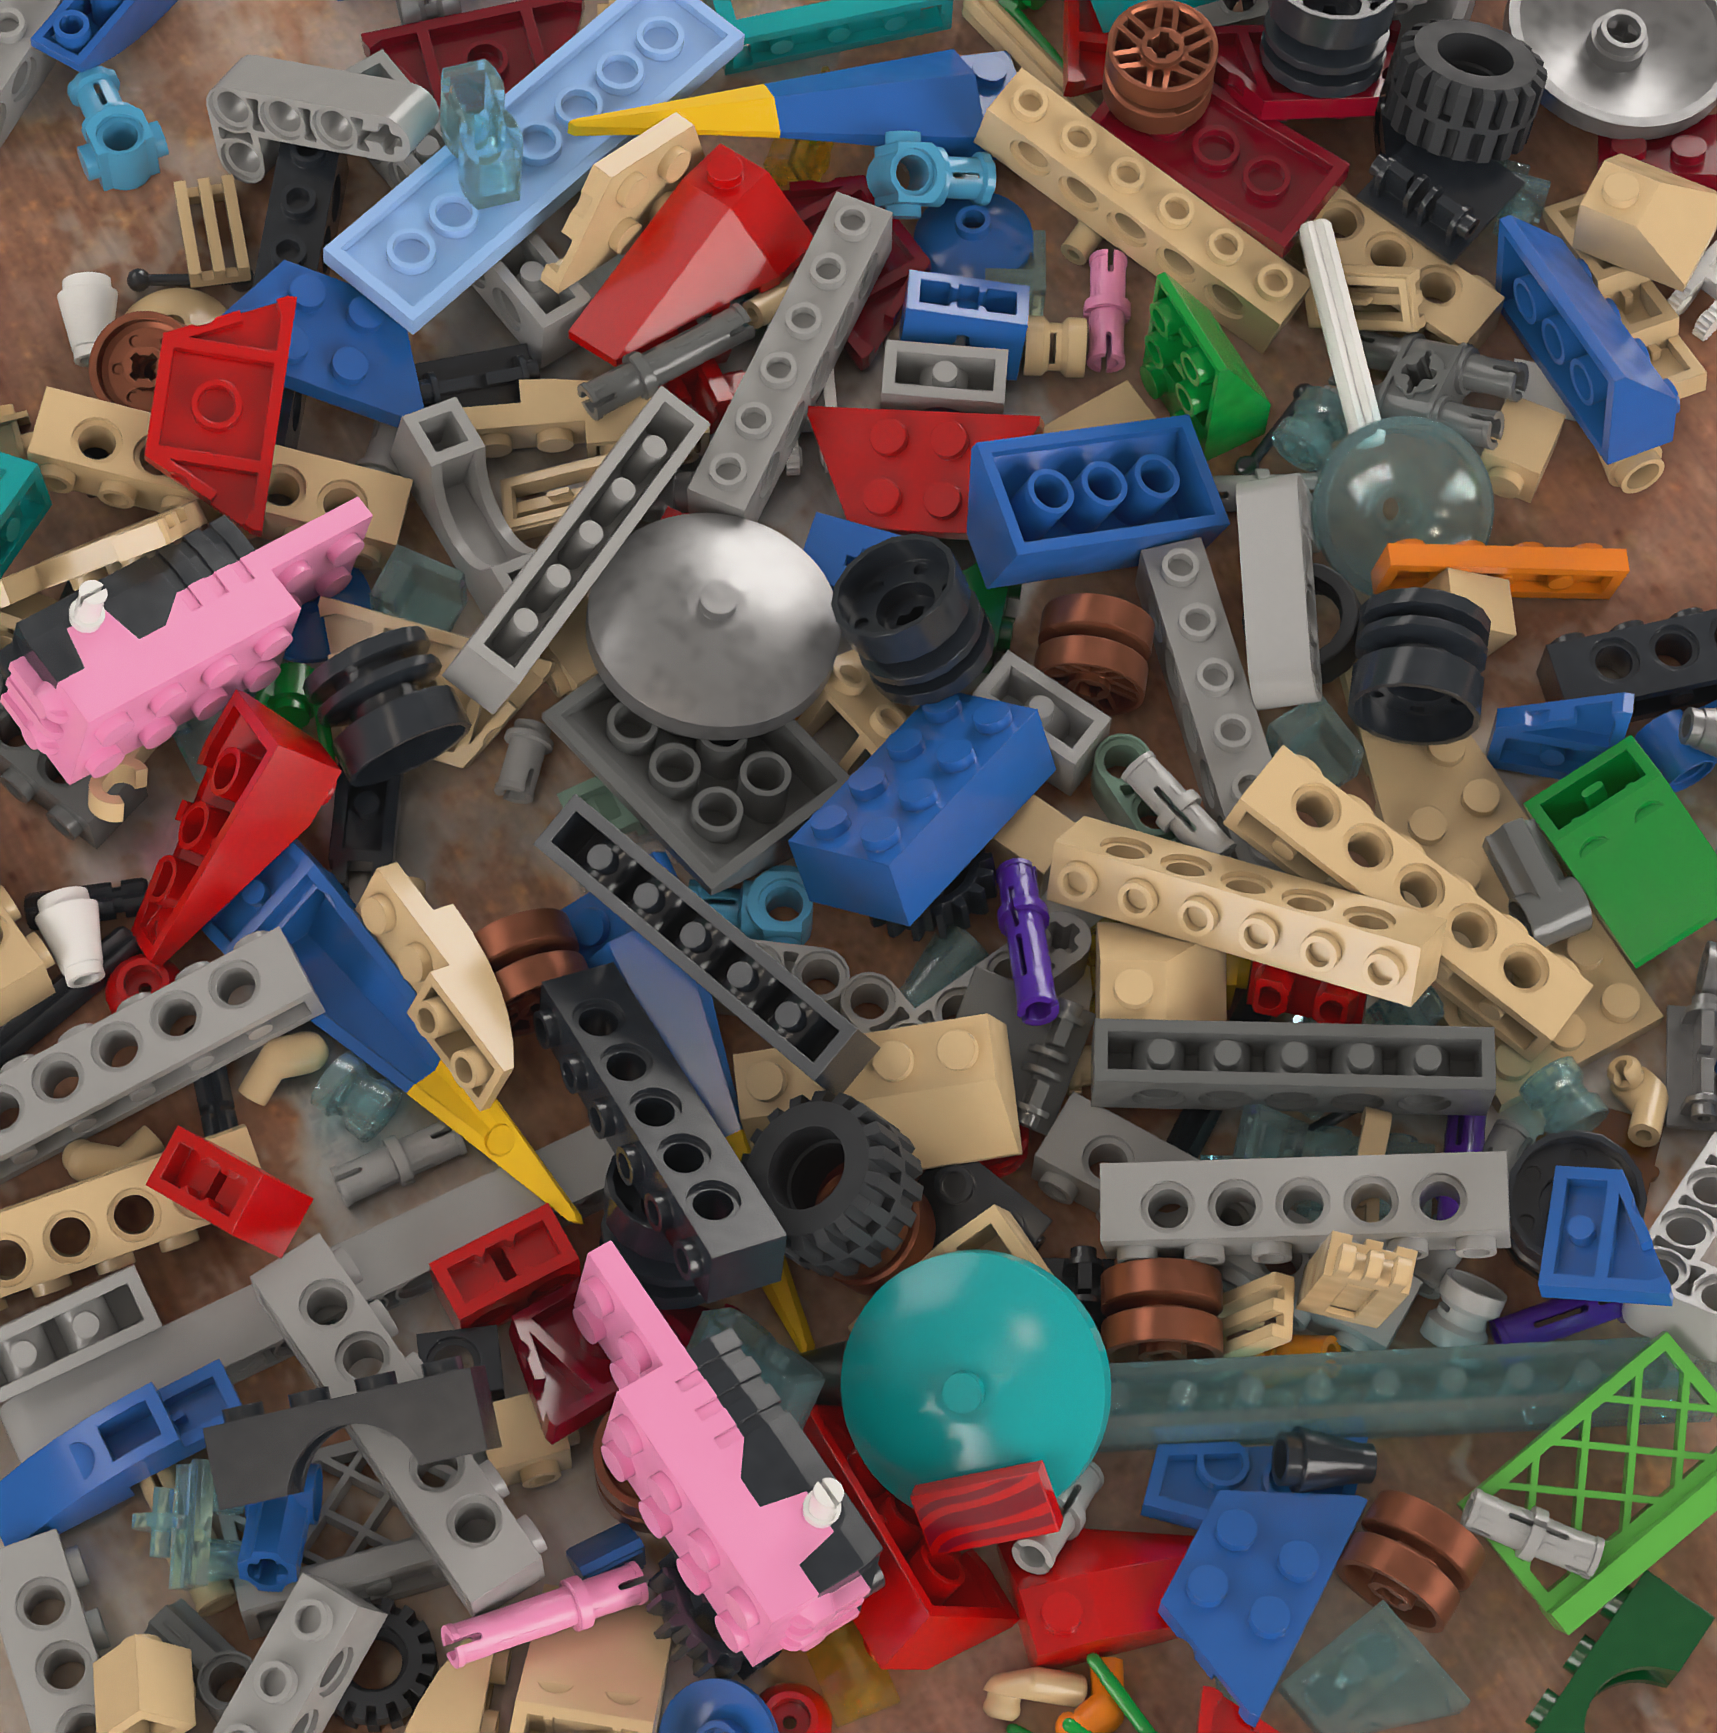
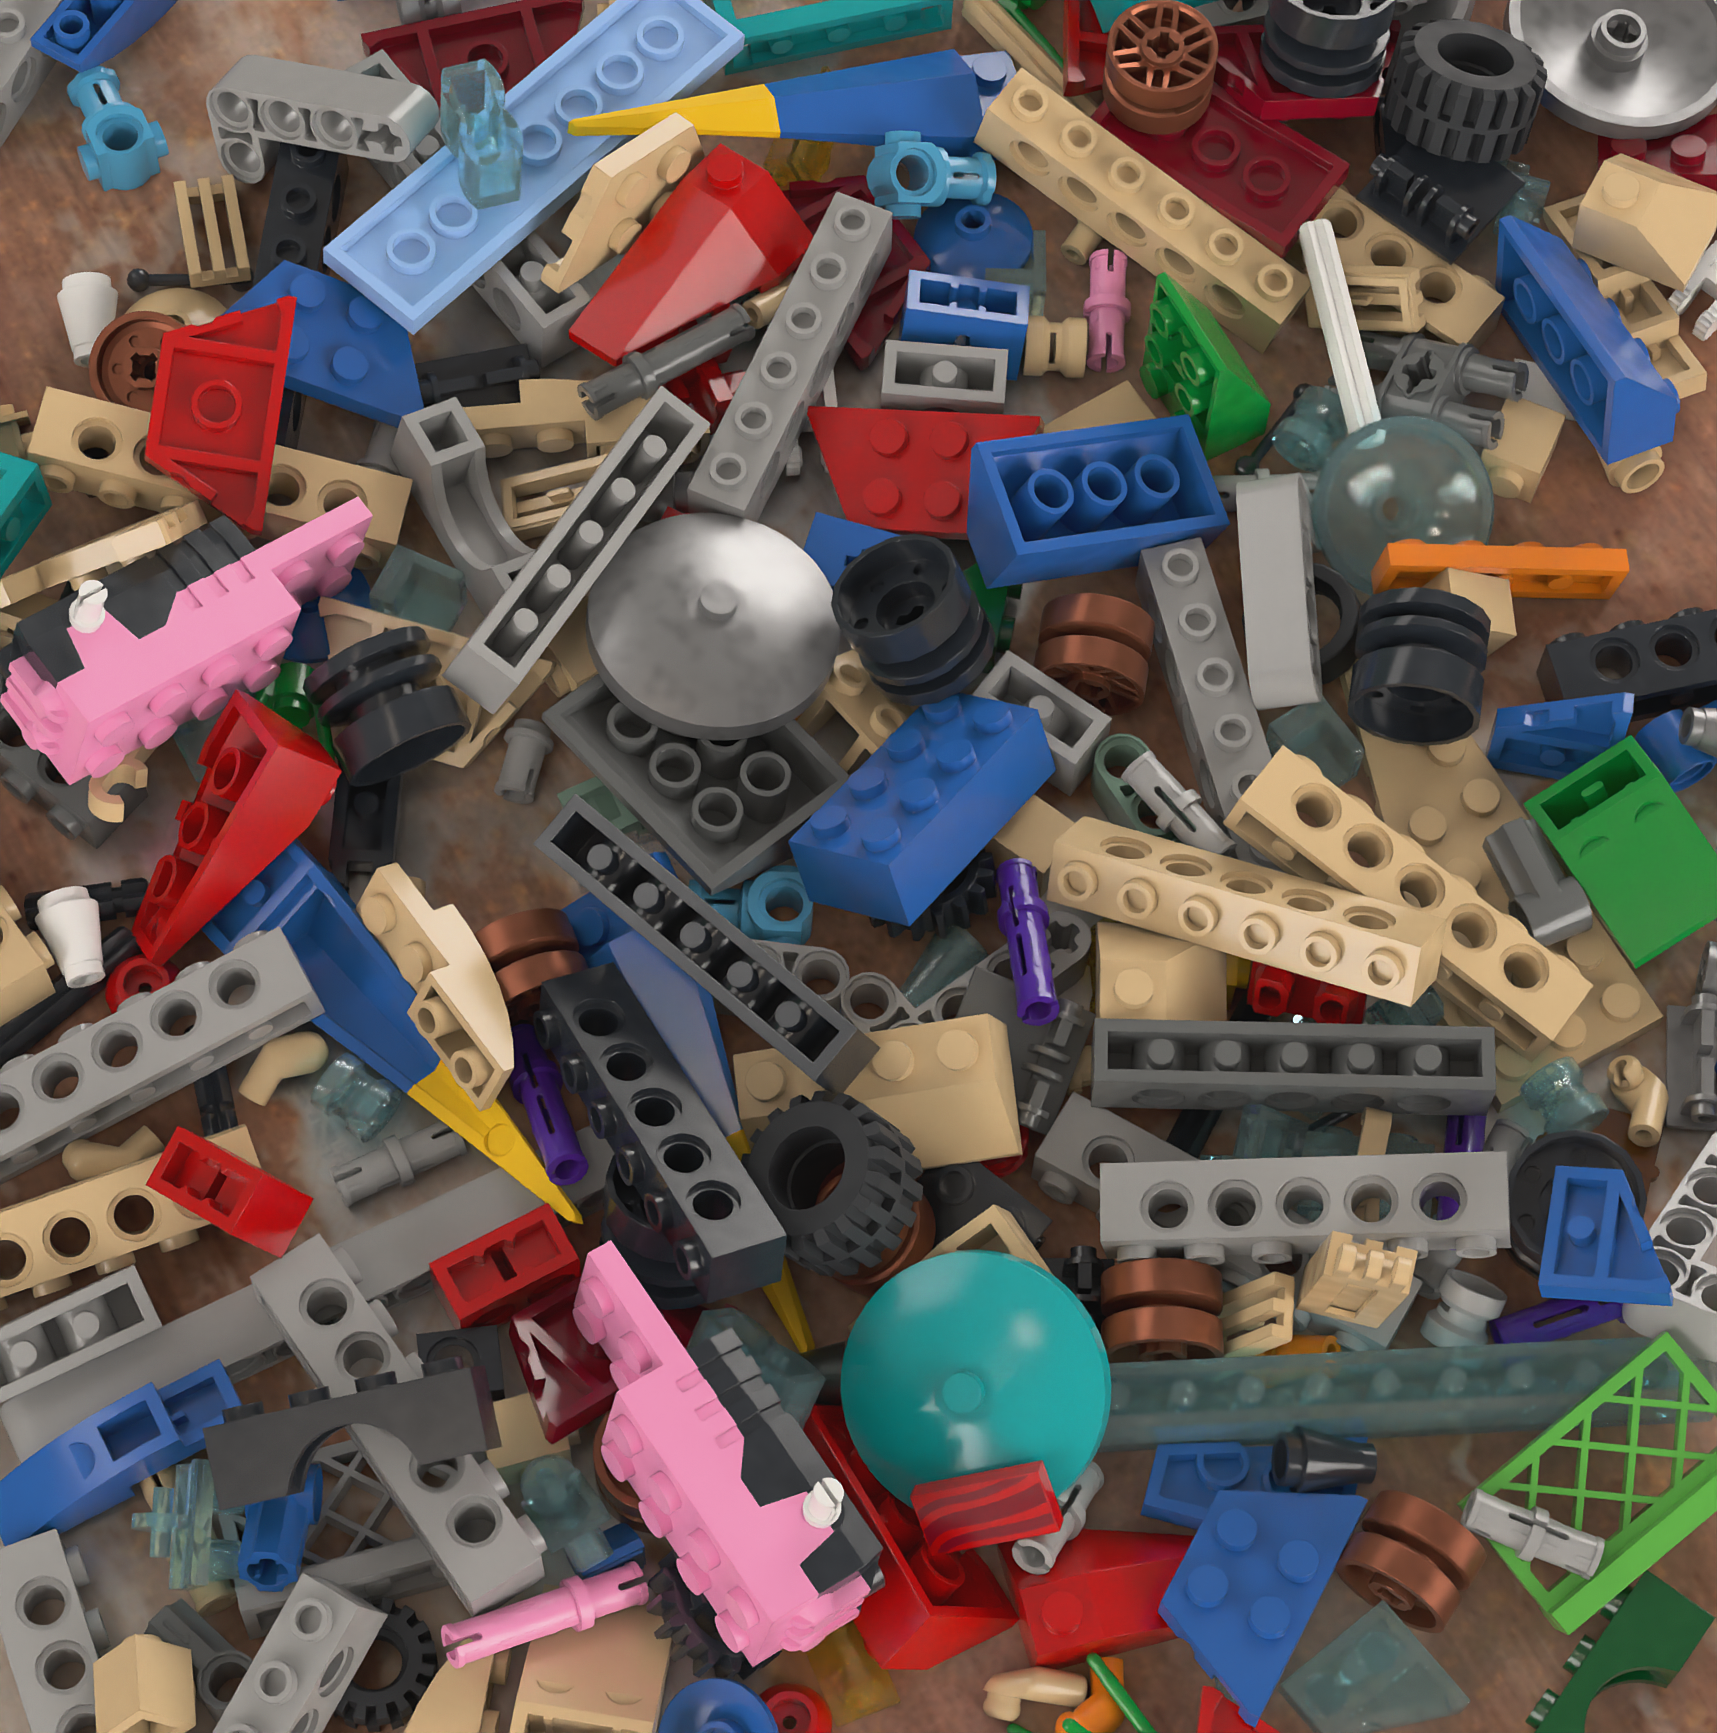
(560, 1150): none -> dark purple pin
(565, 1510): none -> clear light blue hips

